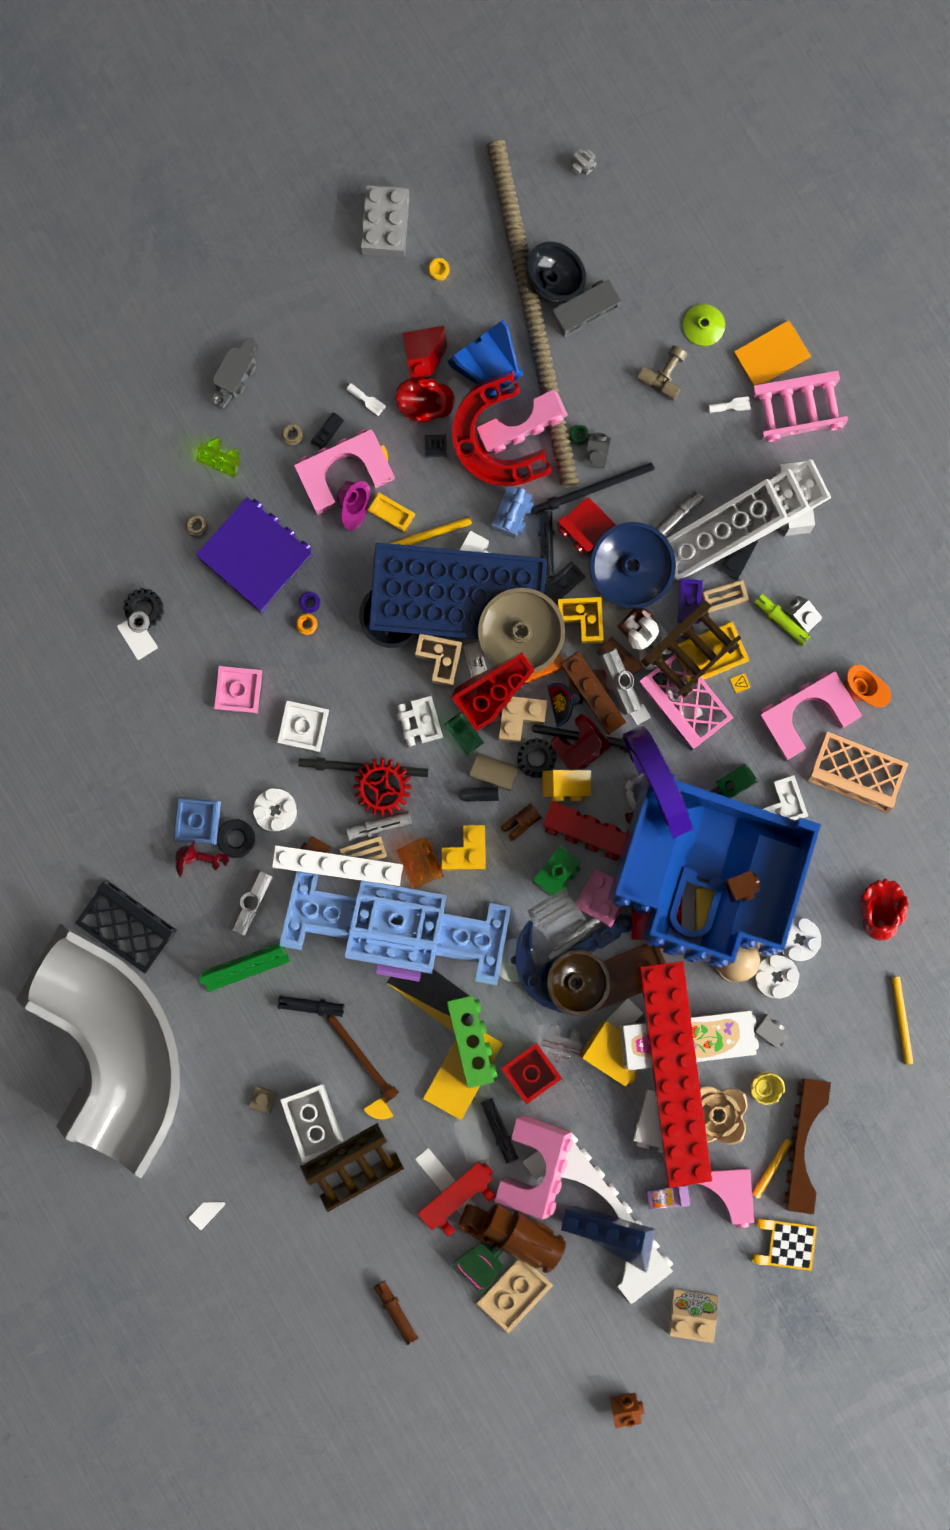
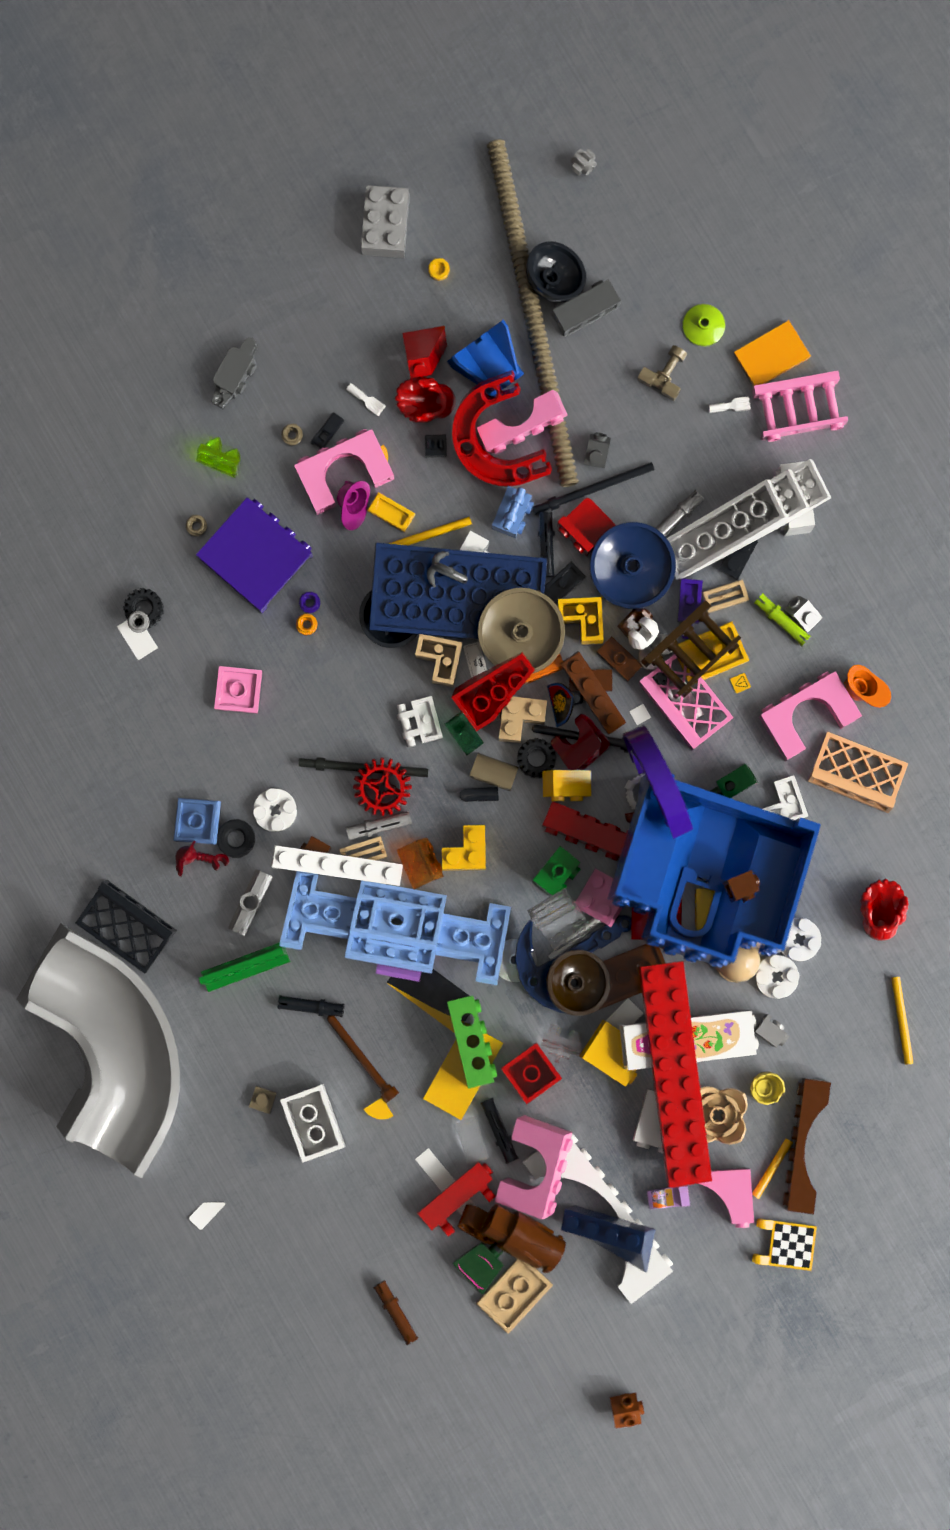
(303, 726): white plate -> none
(344, 1154): dark brown fence -> none
(443, 569): none -> dark grey piece
(525, 818): reddish brown hinge -> none
(584, 434): dark green plate -> none
(619, 681): light grey piece -> none
(693, 1316): tan slope -> none

